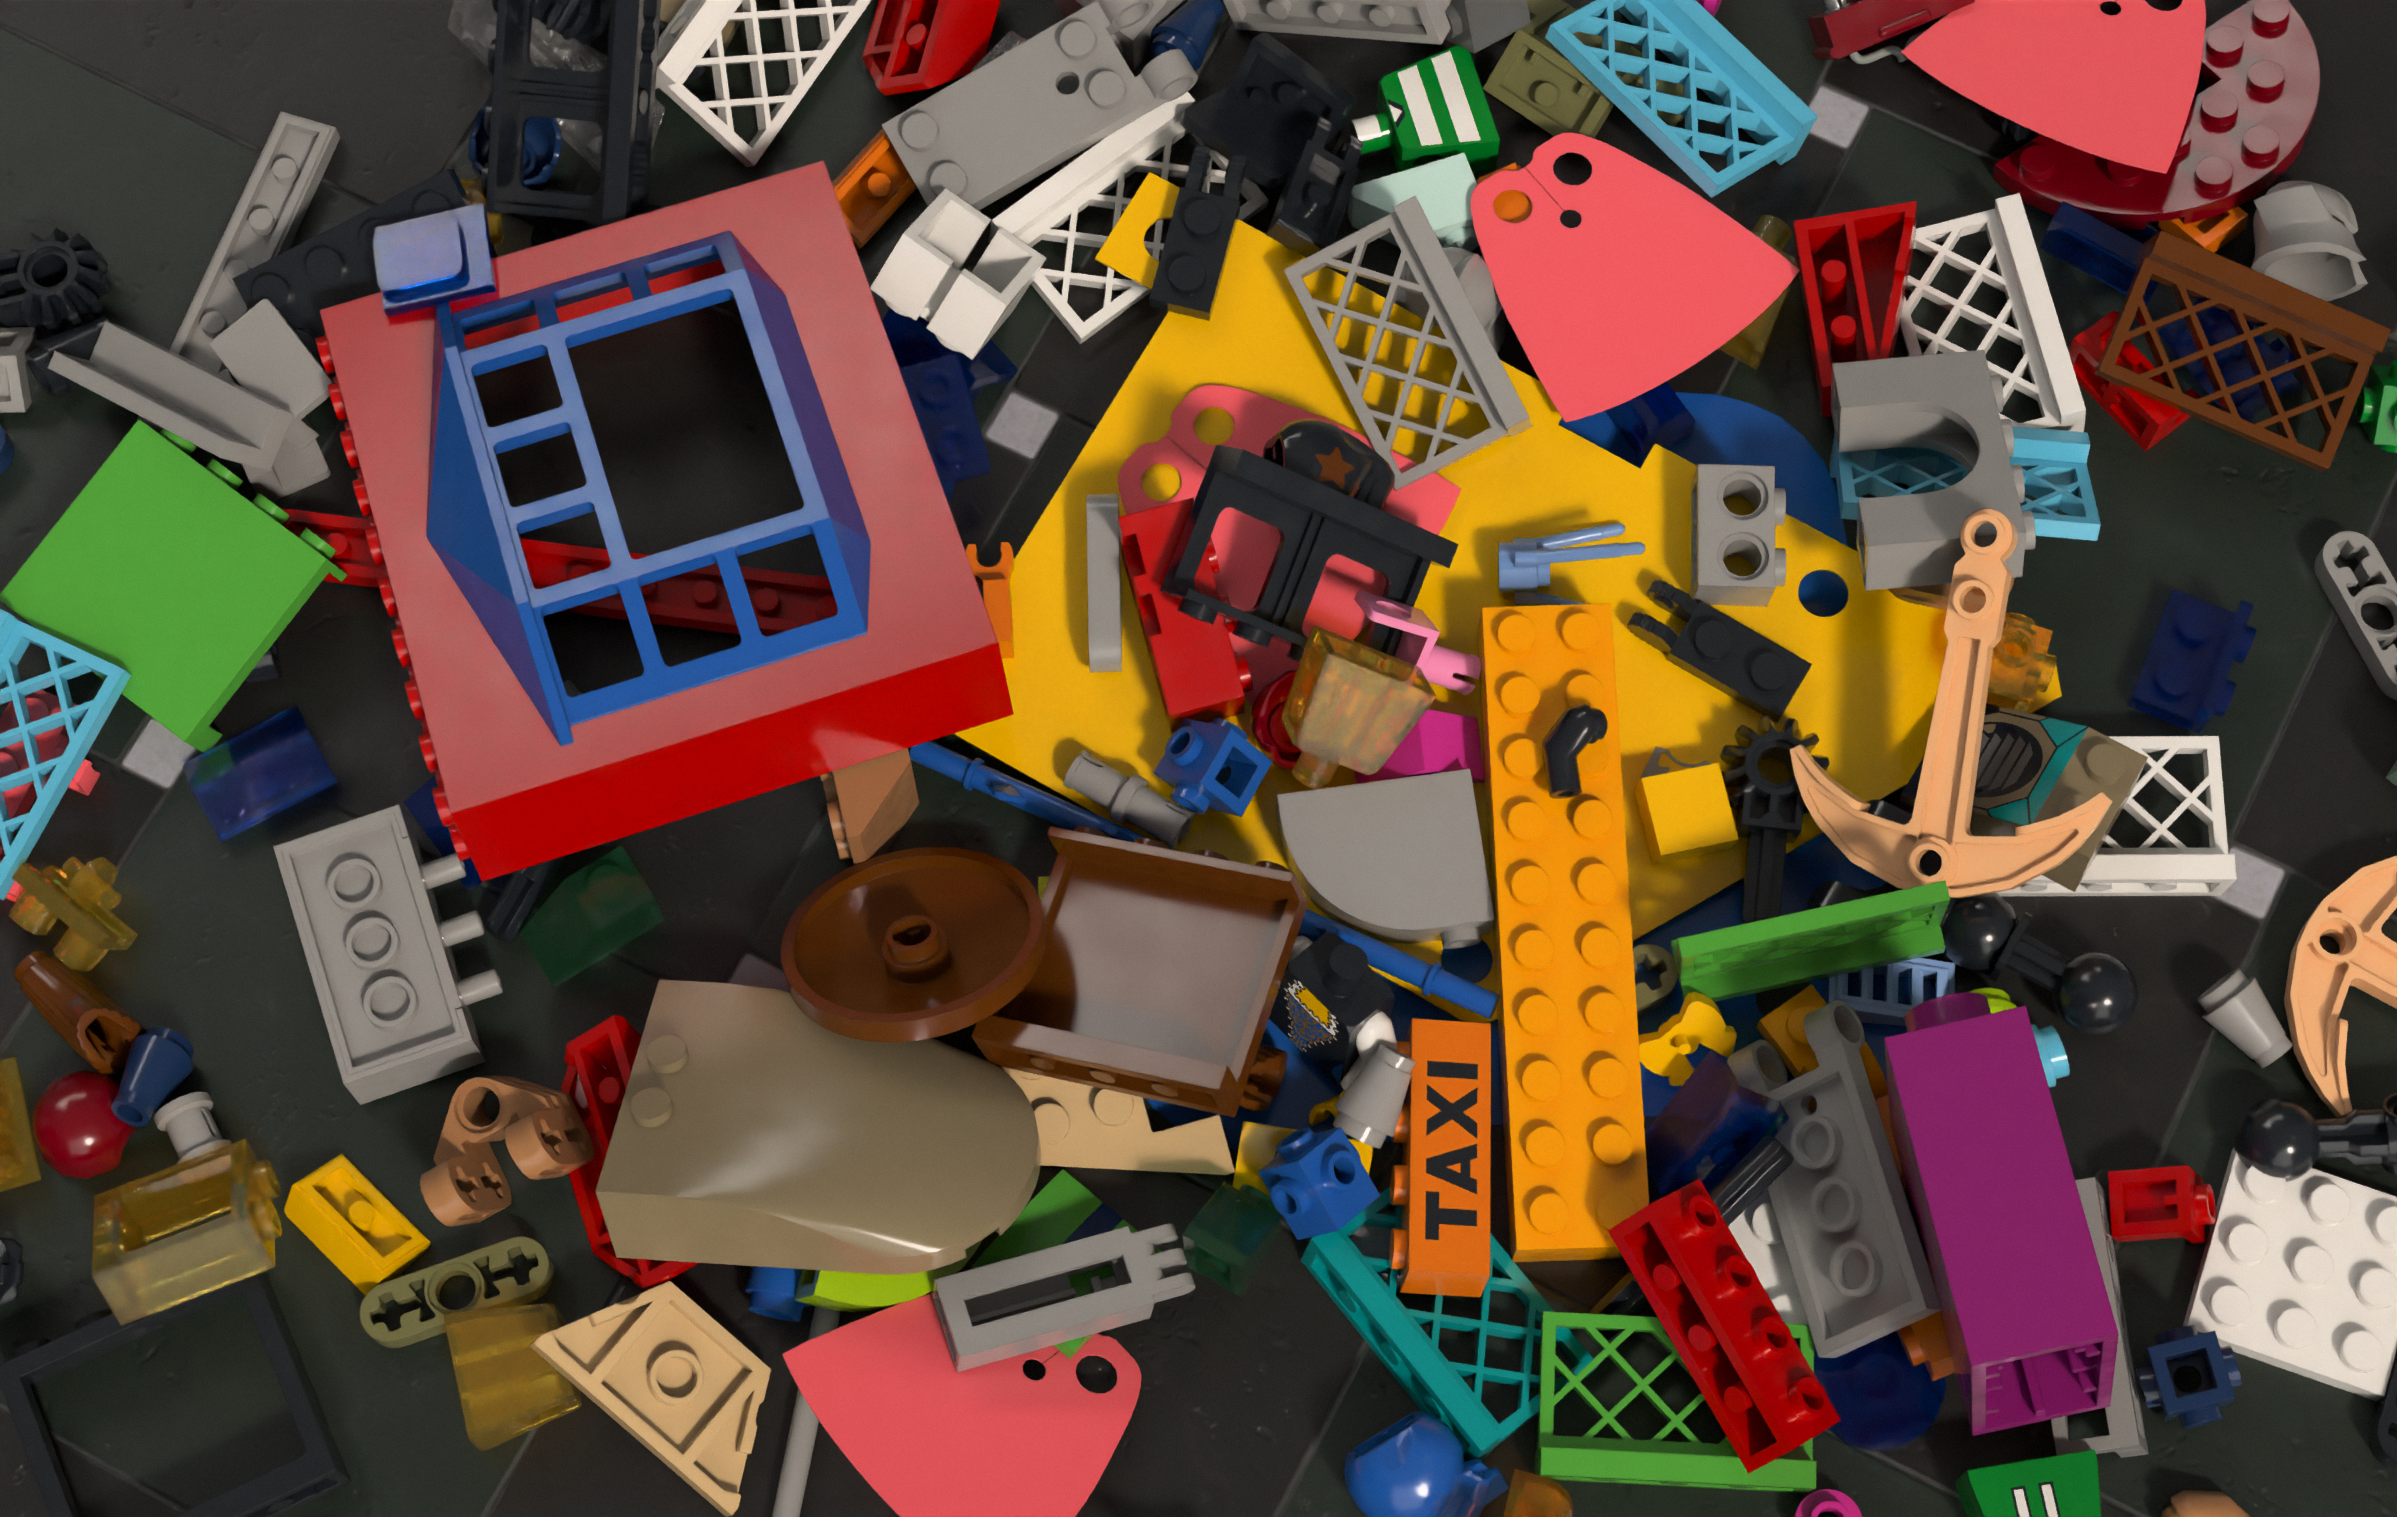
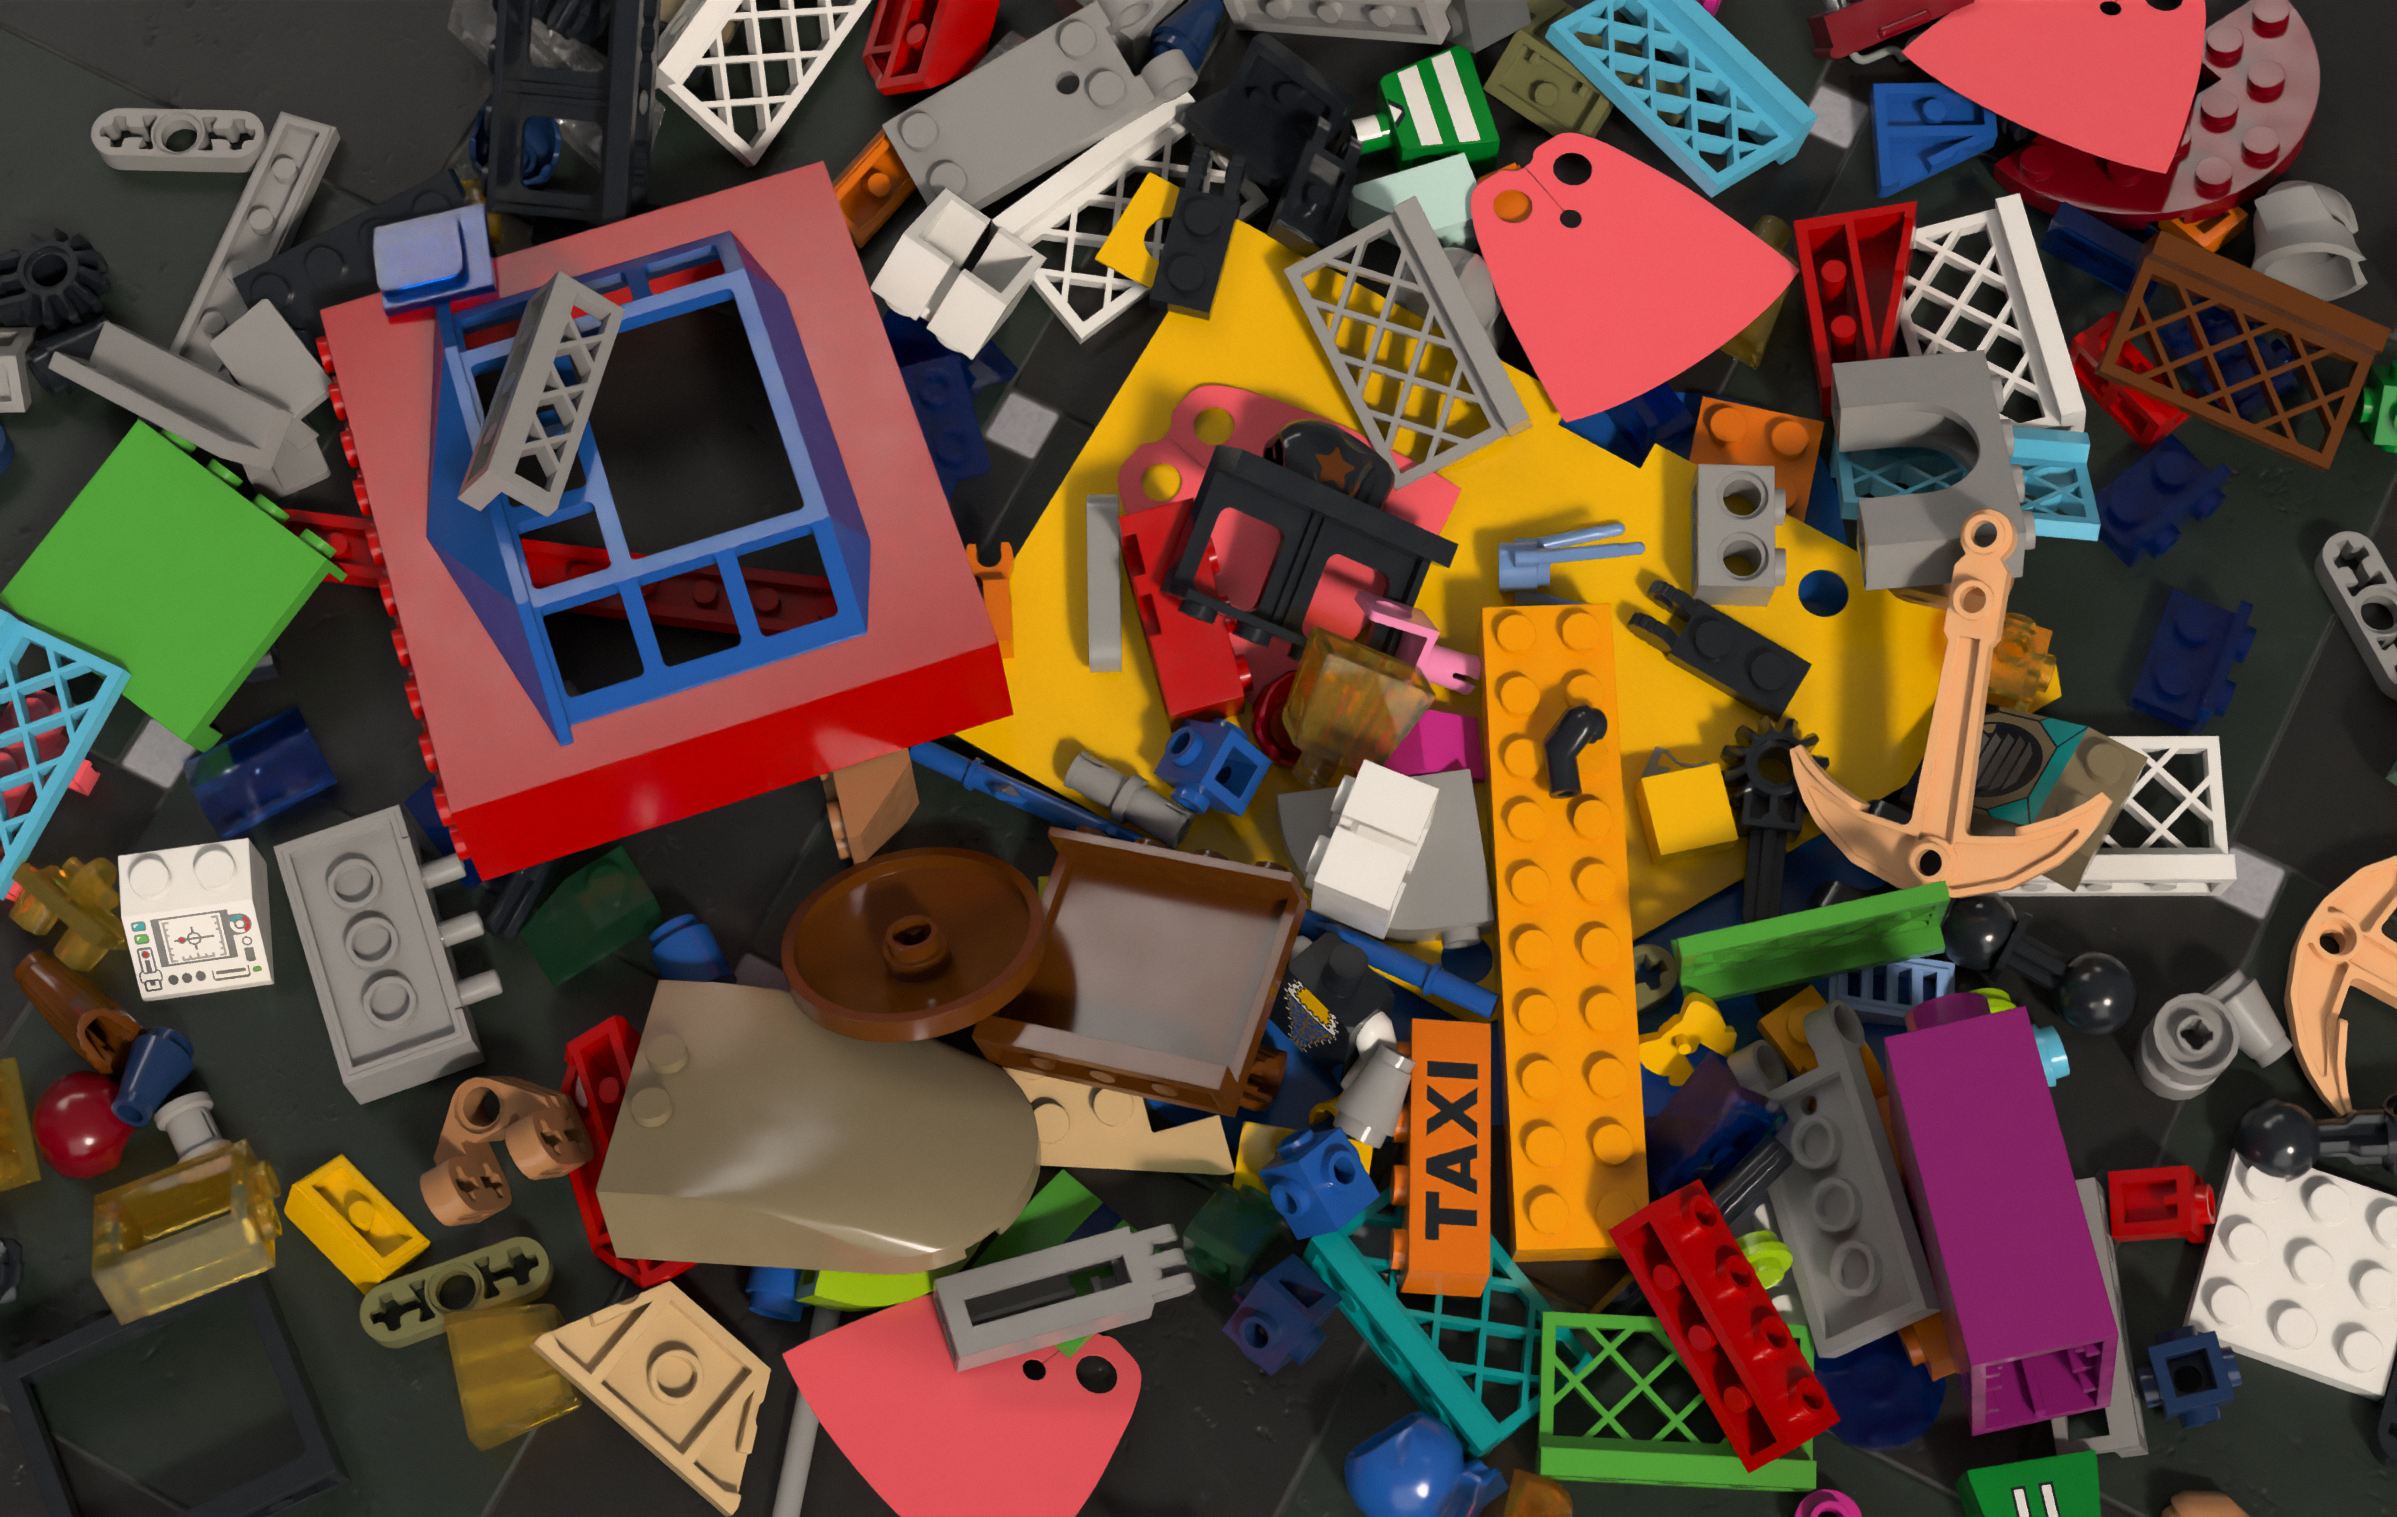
(164, 122): none -> light grey beam
(197, 919): none -> white slope
(520, 393): none -> light grey fence
(689, 952): none -> blue brick
(1281, 1315): none -> dark blue brick
(1375, 841): none -> white piece
(1760, 437): none -> orange plate
(1766, 1256): none -> lime plate
(1924, 132): none -> blue wing
(2155, 498): none -> clear blue bracket
(2178, 1061): none -> light grey wheel

